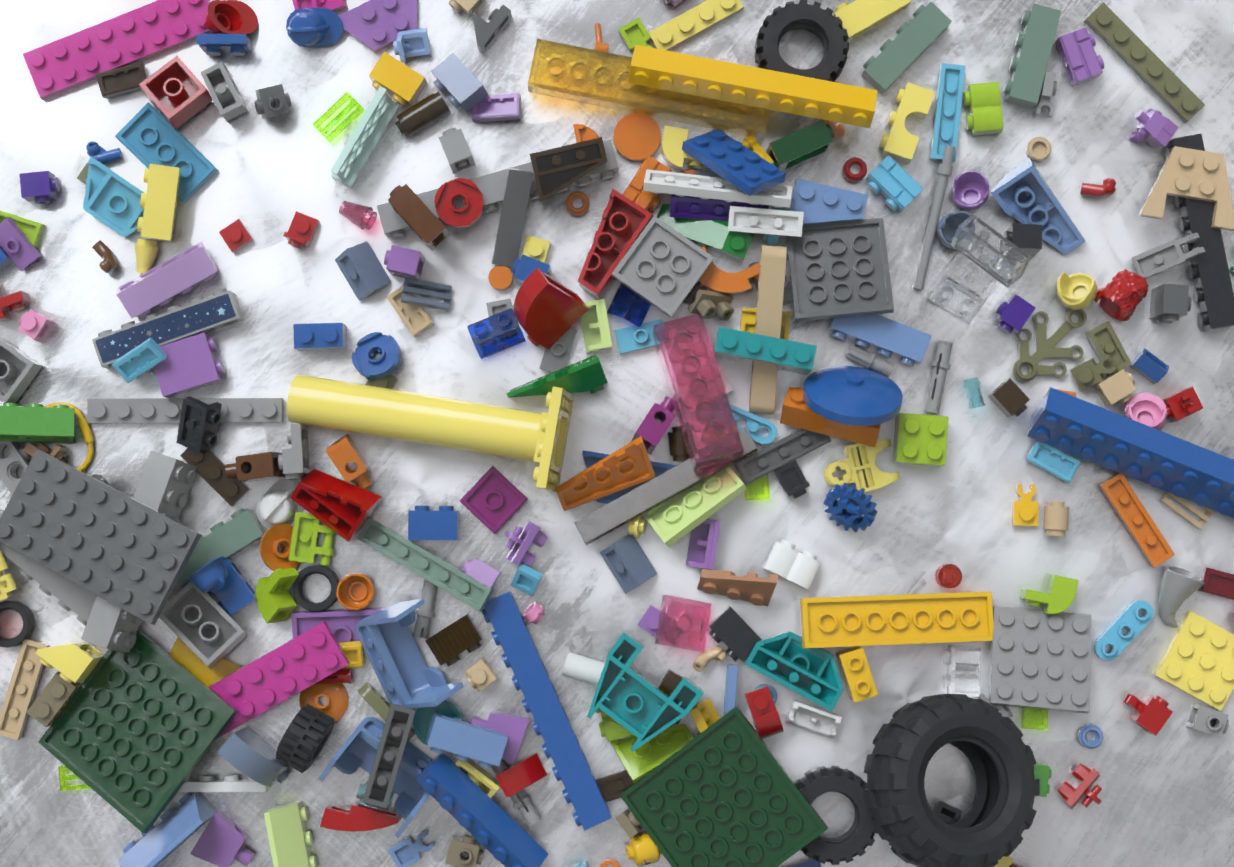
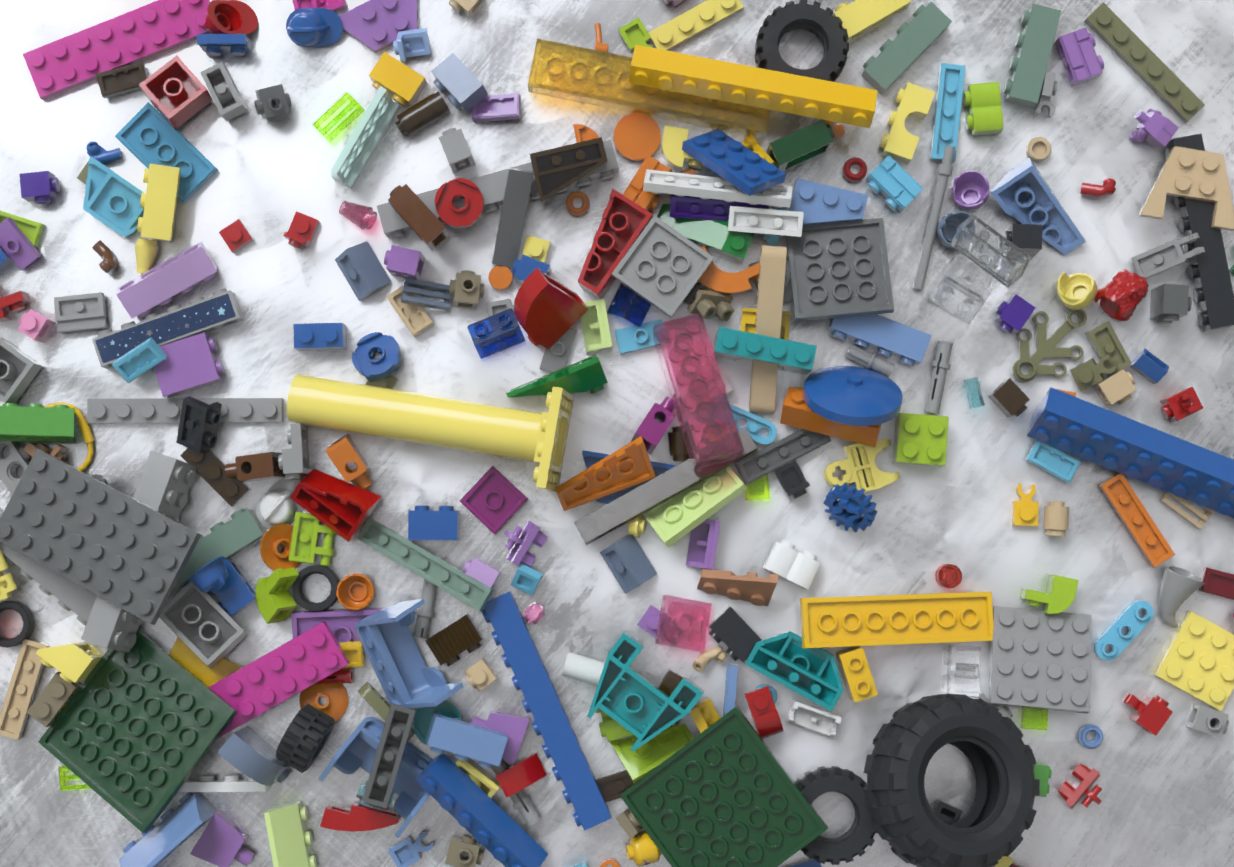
(80, 312): none -> light grey plate
(466, 290): none -> dark tan brick
(487, 32): dark grey slope -> none
(1147, 410): bright pink helmet -> none

